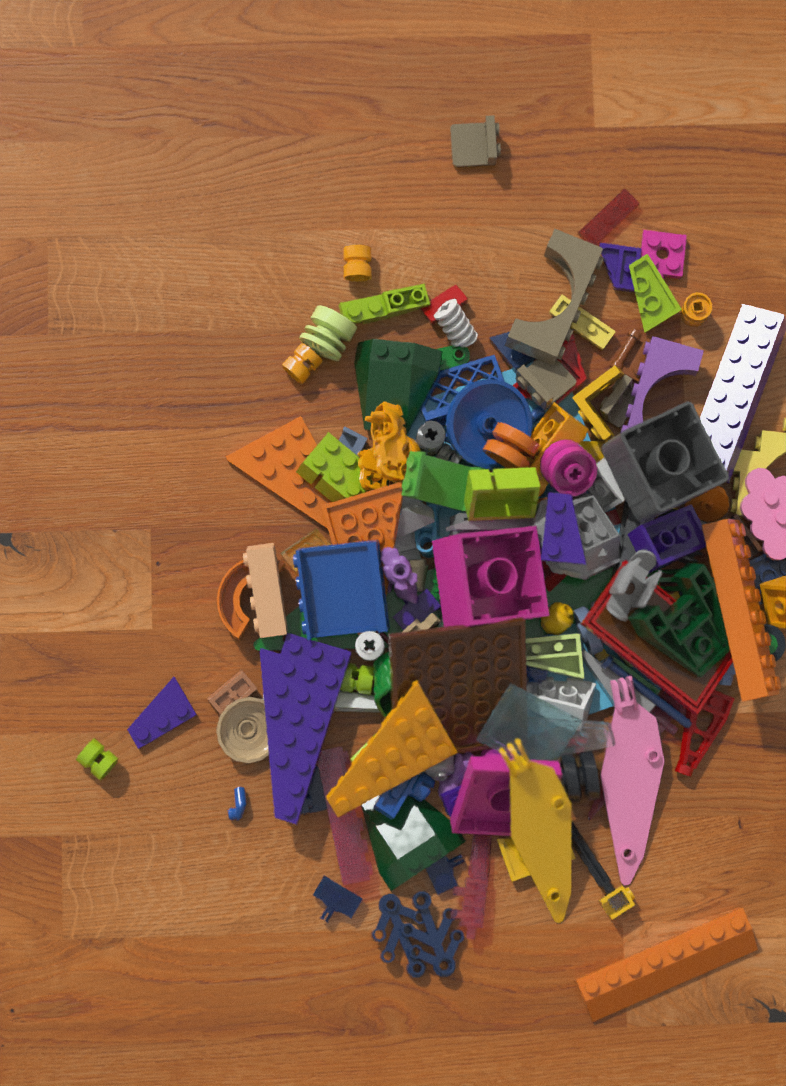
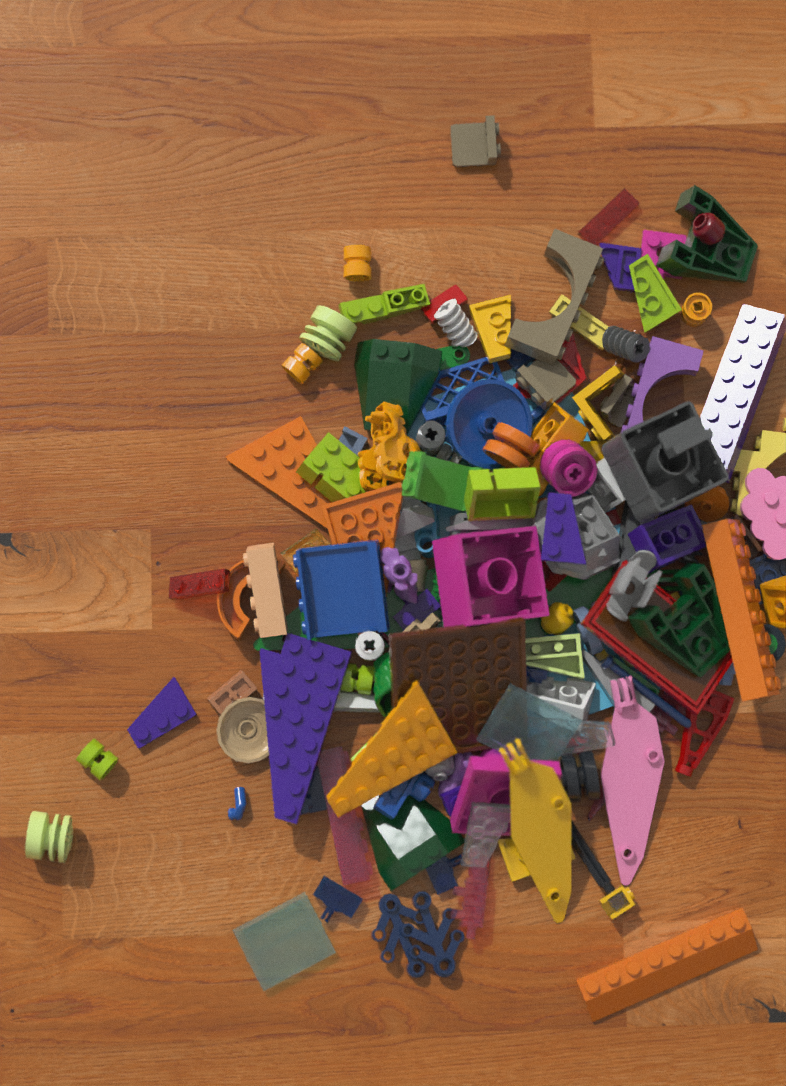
(48, 836): none -> yellowish green wheel
(199, 584): none -> clear red plate
(284, 941): none -> clear light blue piece
(483, 831): none -> clear wing
(493, 326): none -> yellow wing
(625, 344): none -> dark grey piece
(683, 437): none -> dark grey panel
(708, 228): none -> dark red head
(722, 261): none -> dark green wedge

